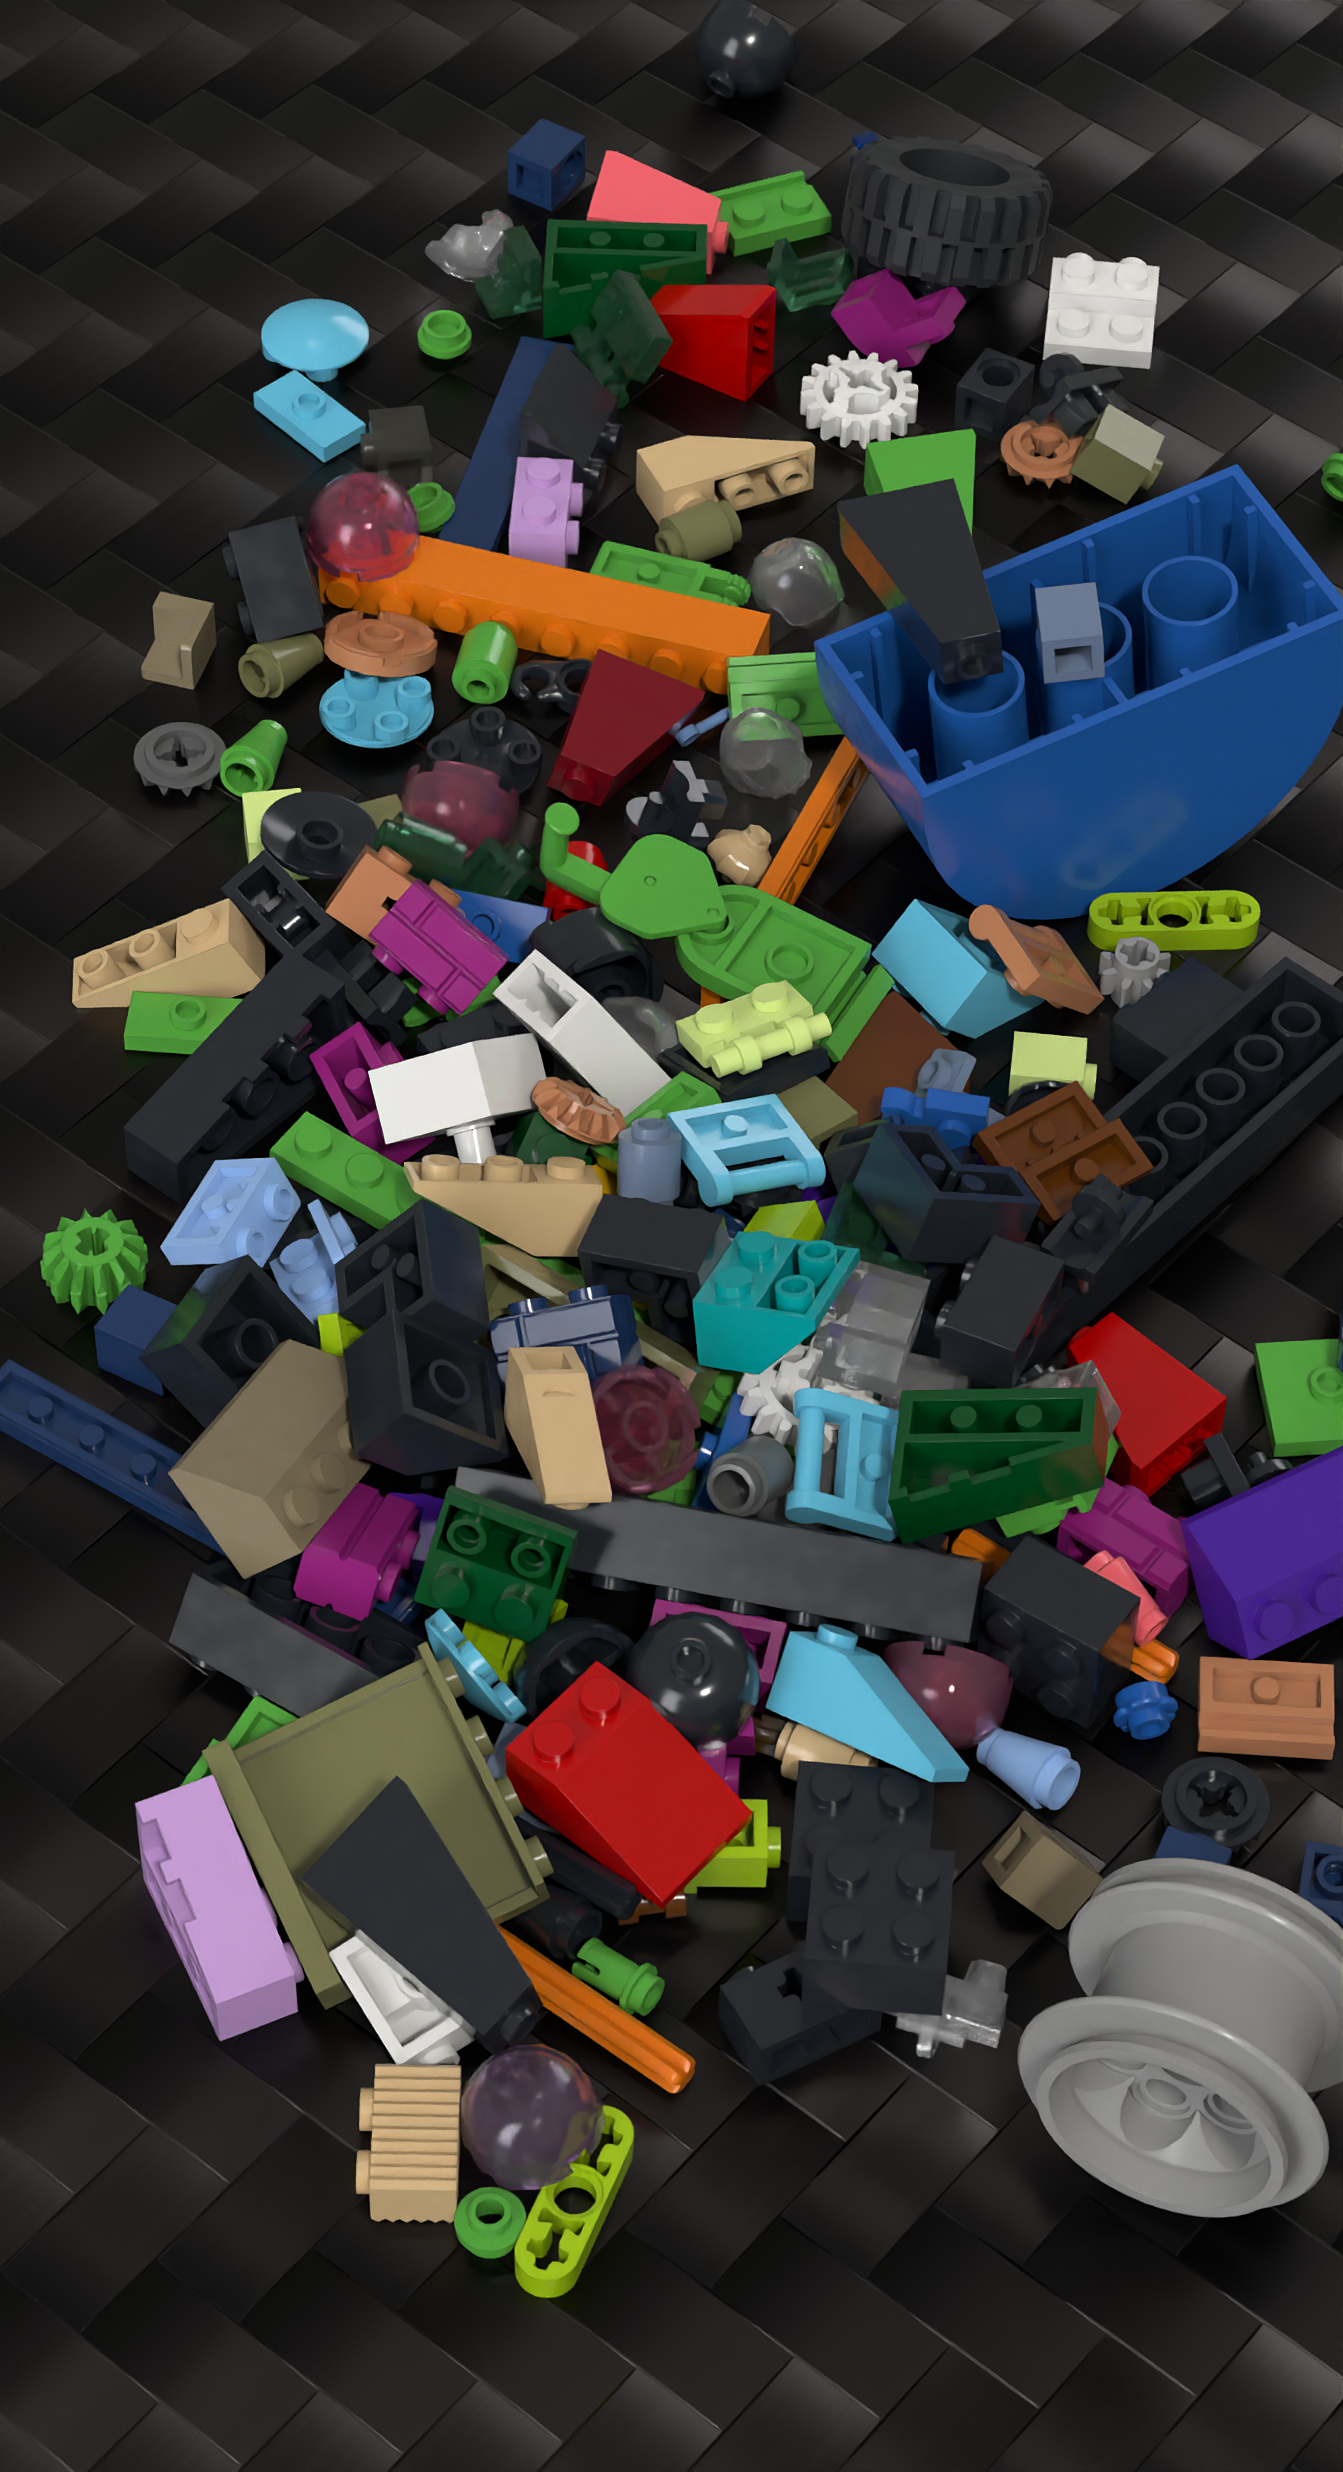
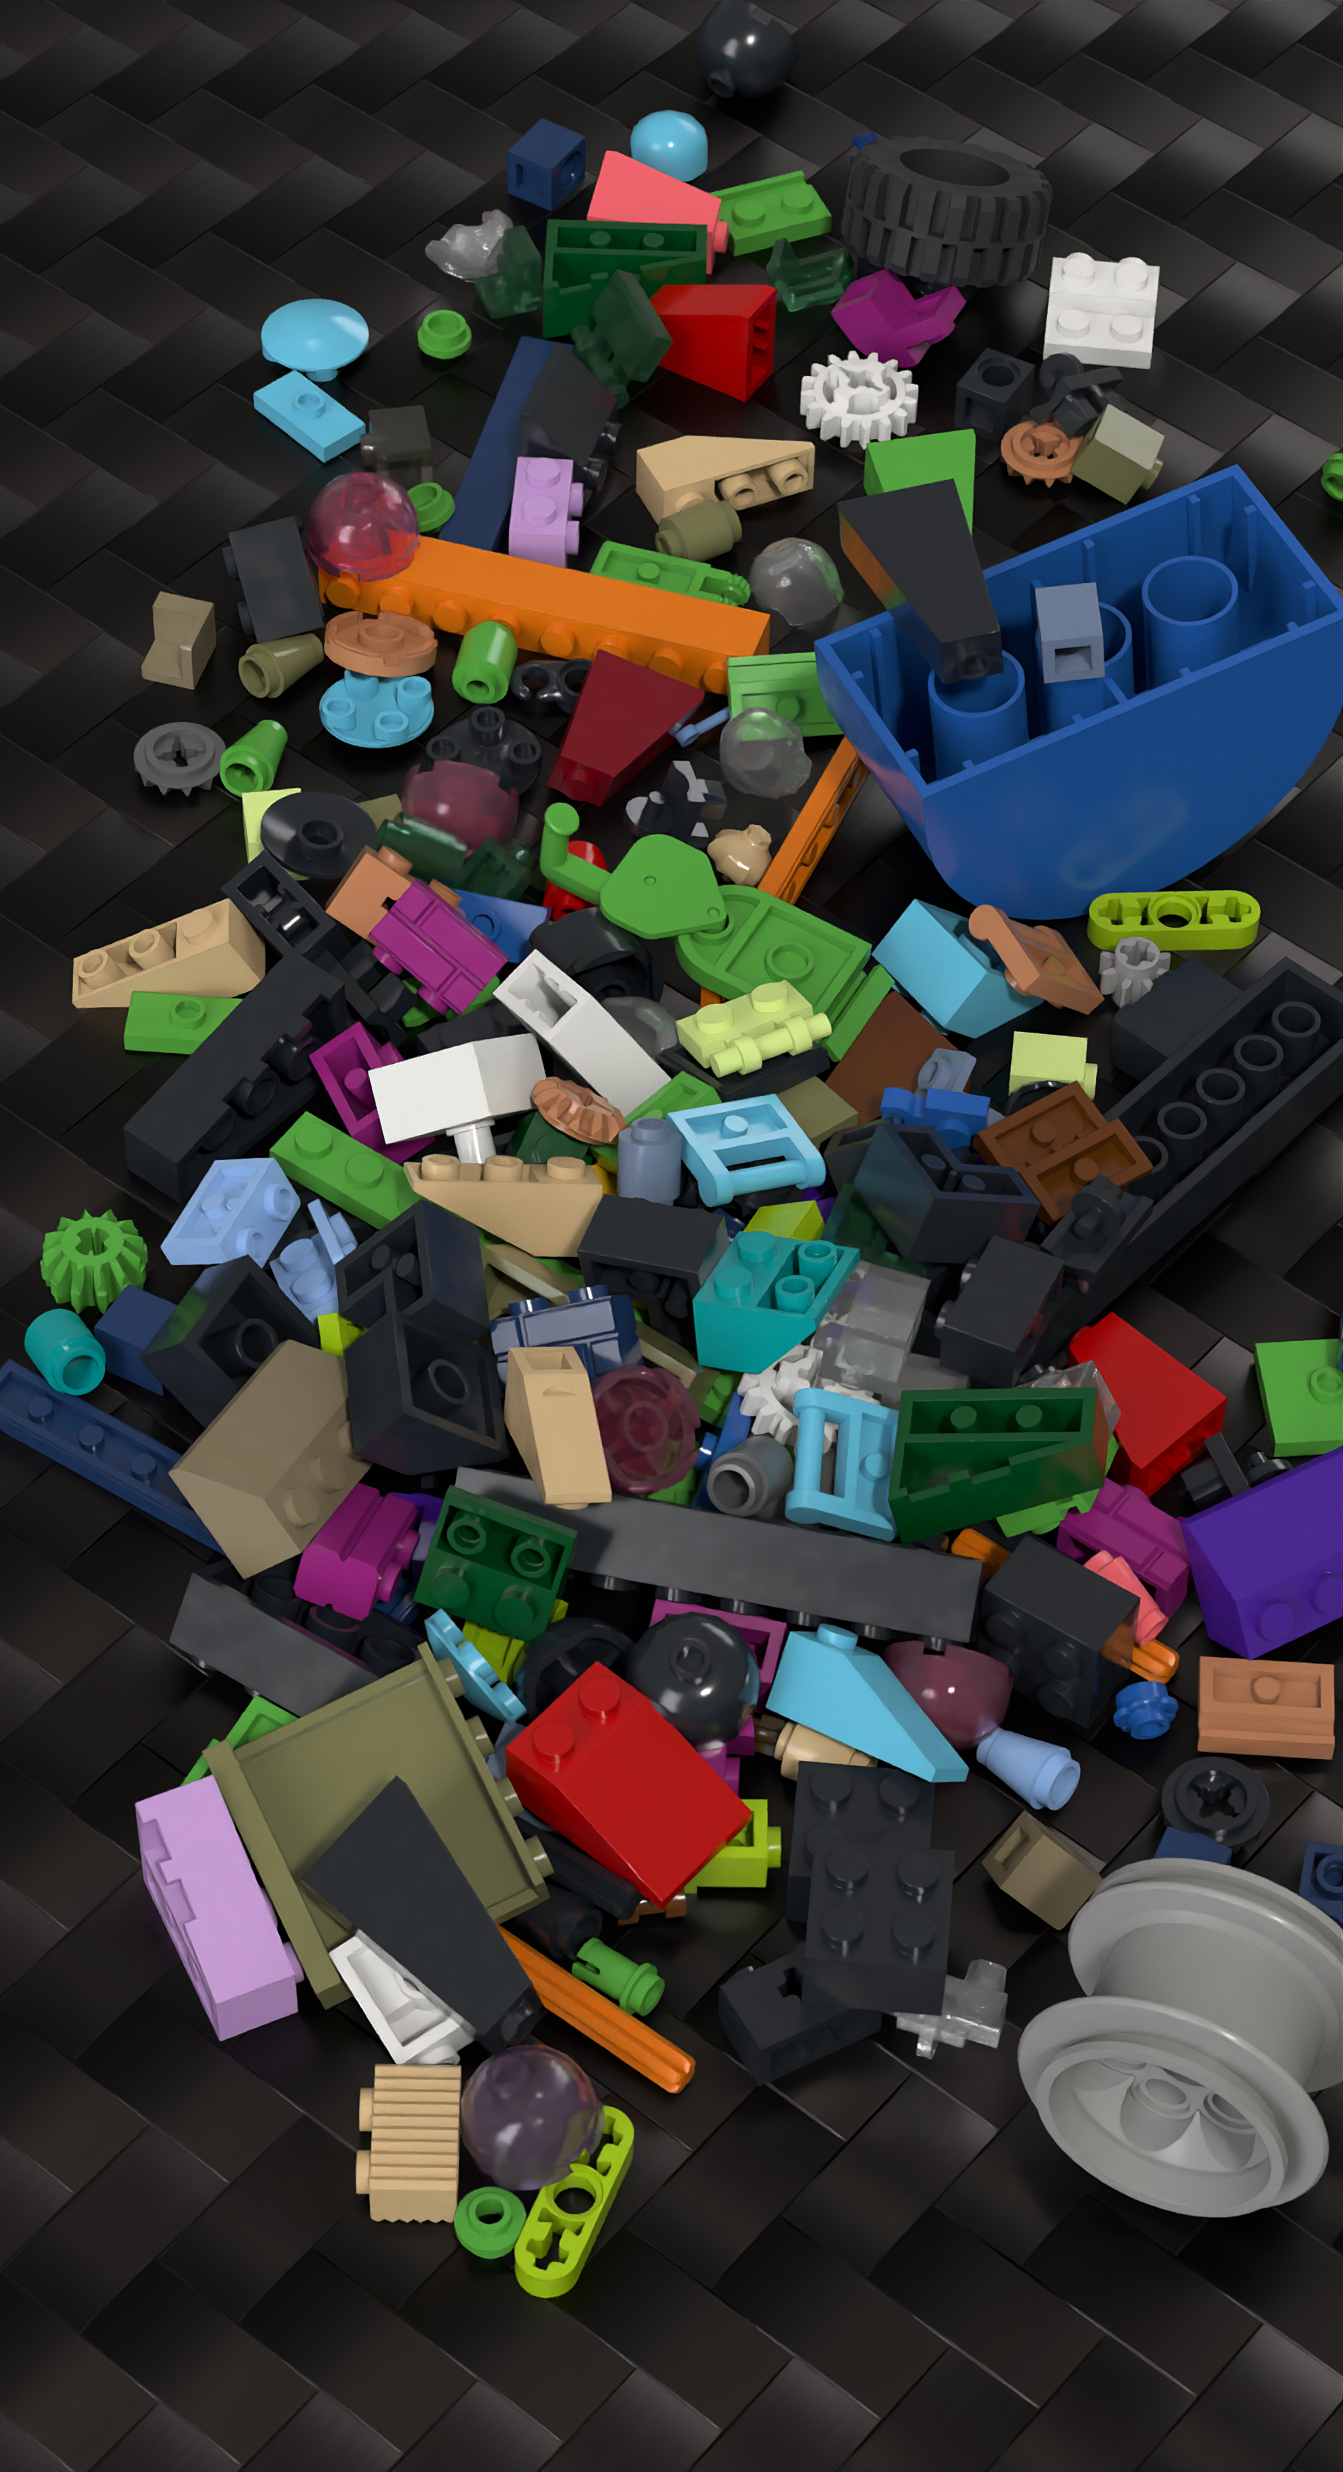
(65, 1352): none -> teal brick
(671, 144): none -> medium azure hair

